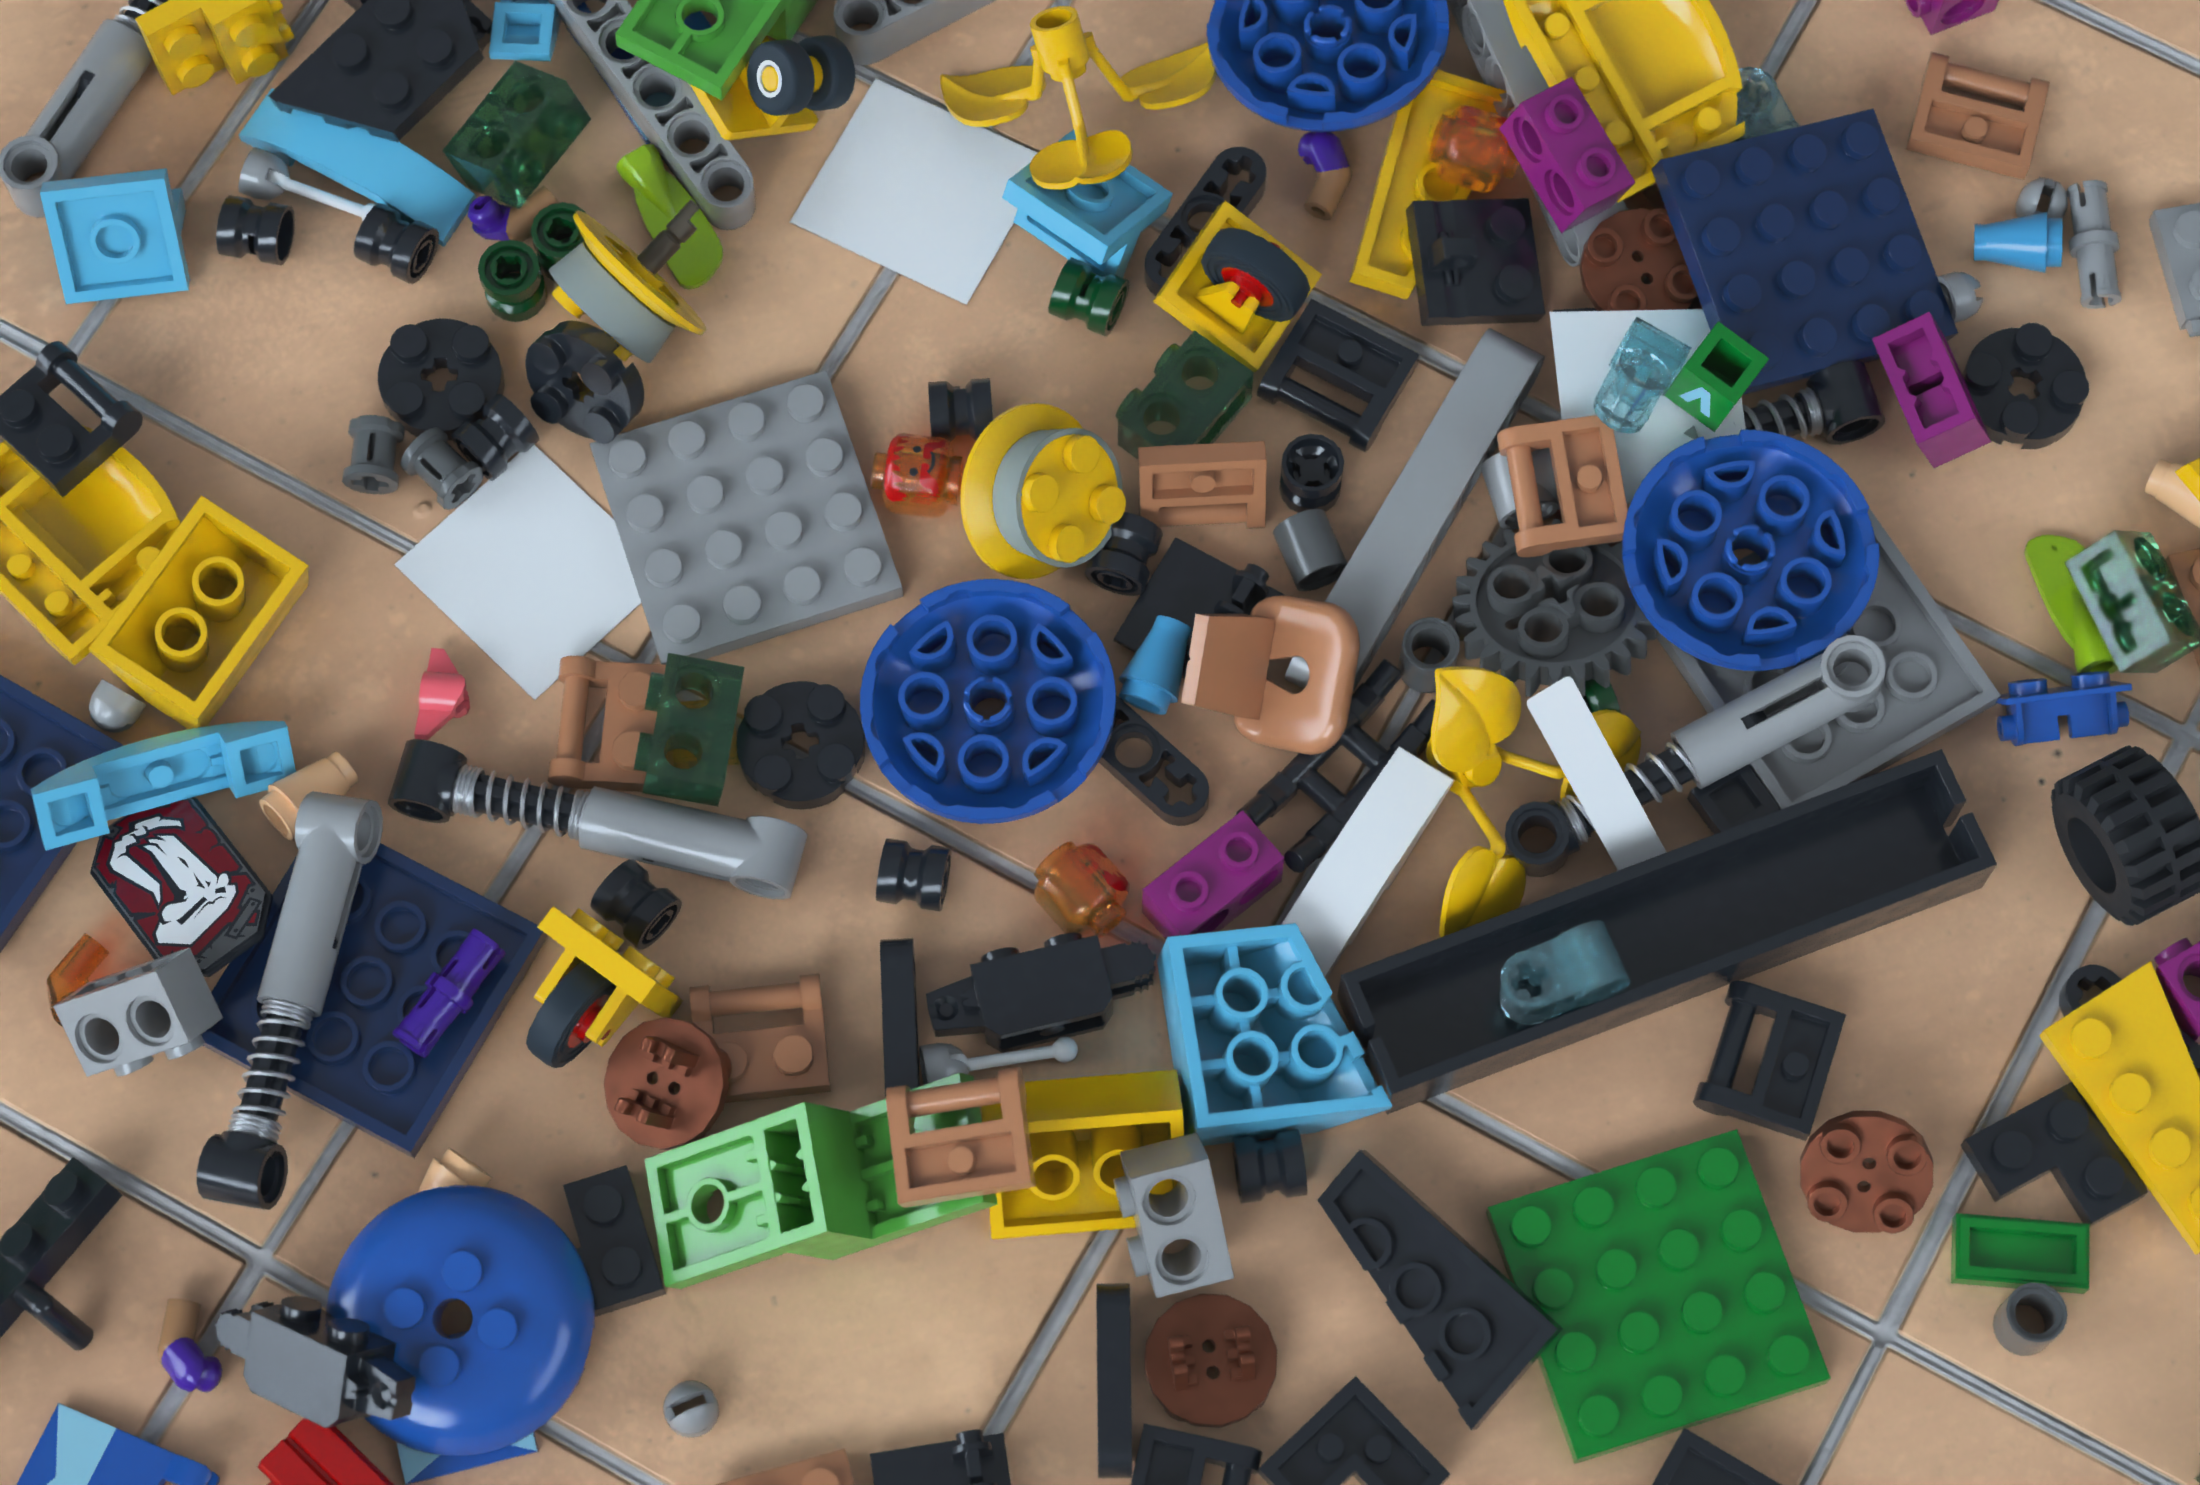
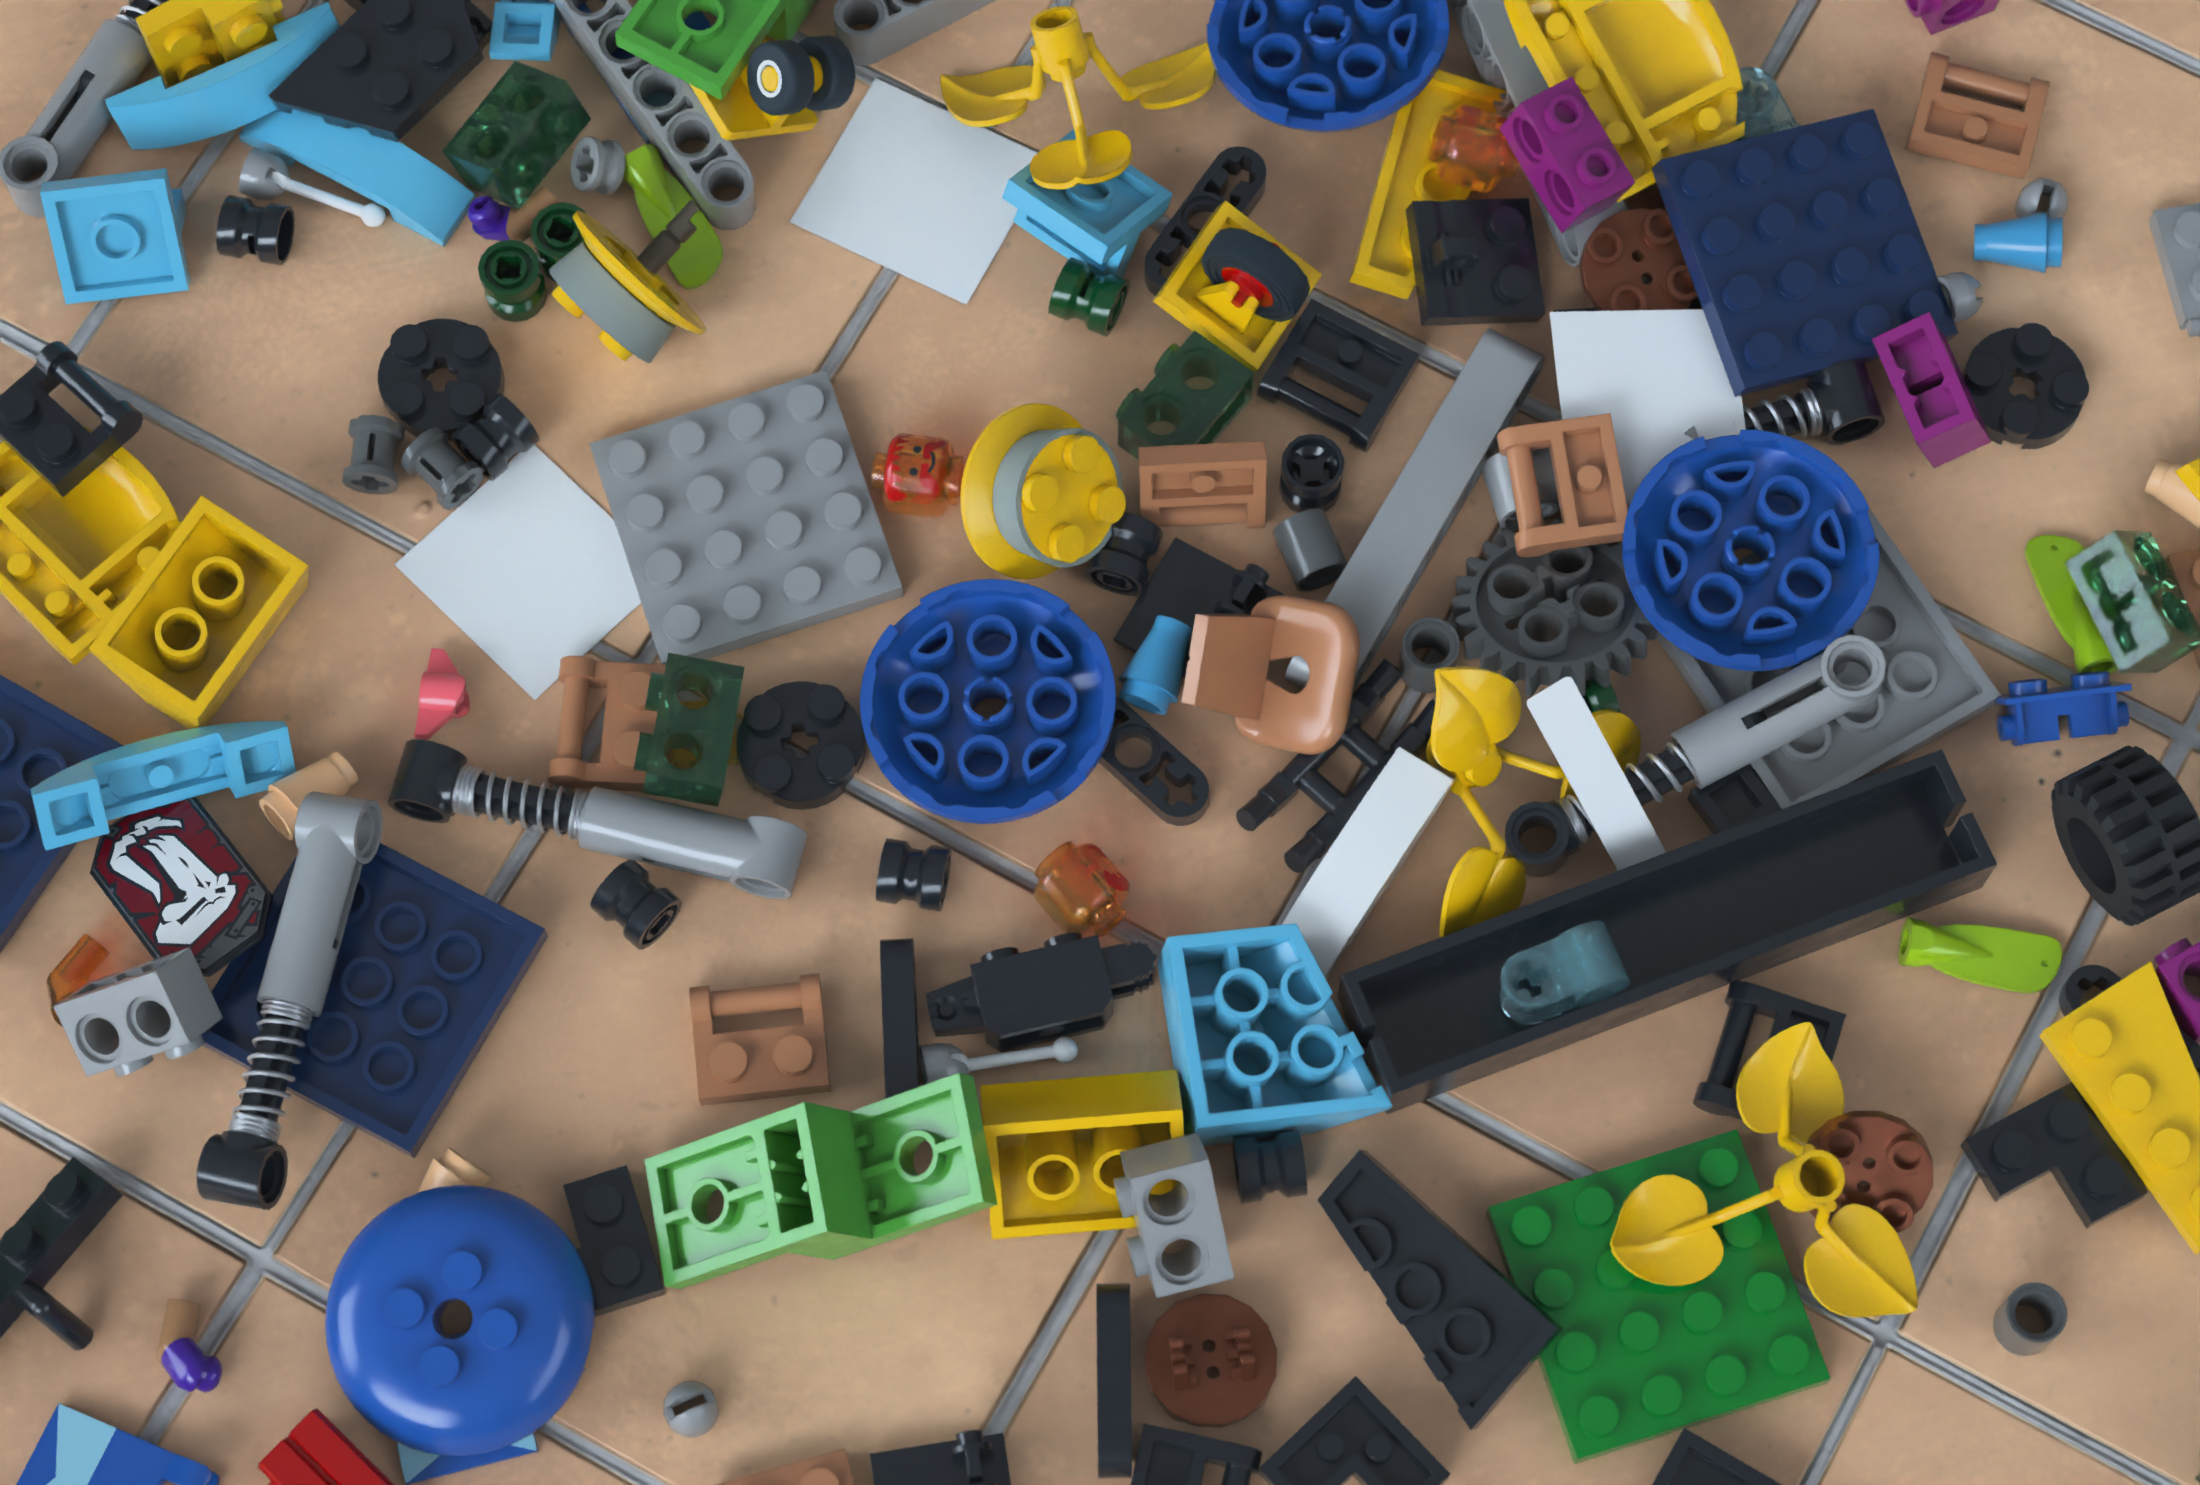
(114, 708): light grey hinge -> none
(221, 97): none -> medium azure slope
(317, 1362): hinge -> none
(396, 243): black wheel -> none
(449, 993): dark purple pin -> none
(590, 408): black plate -> none
(592, 988): yellow plate -> none
(597, 165): none -> light grey bush
(680, 1055): copper plate -> none
(960, 410): black wheel -> none
(962, 1158): nougat plate -> none
(1214, 881): magenta brick -> none
(1332, 168): arm -> none
(1638, 376): clear light blue piece -> none
(1716, 376): green brick -> none
(1793, 1091): none -> yellow plant
(1982, 954): none -> lime piece
(2019, 1252): green tile -> none
(2094, 244): light grey pin -> none

